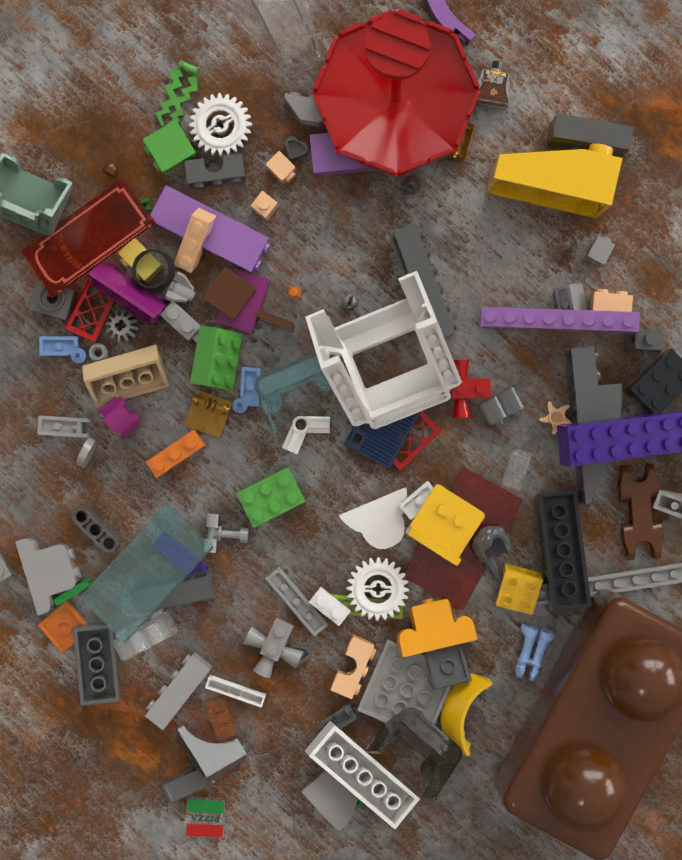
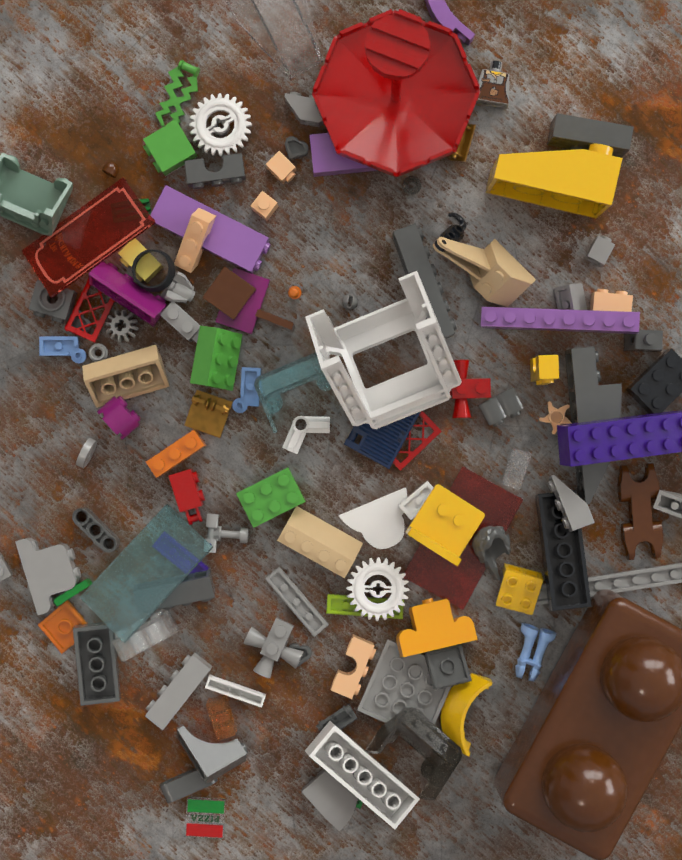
(62, 426): light grey hinge -> none
(187, 493): none -> red brick
(320, 542): none -> tan slope
(329, 606): white plate -> none
(491, 269): none -> tan slope
(544, 369): none -> yellow arch
(574, 509): none -> light grey slope

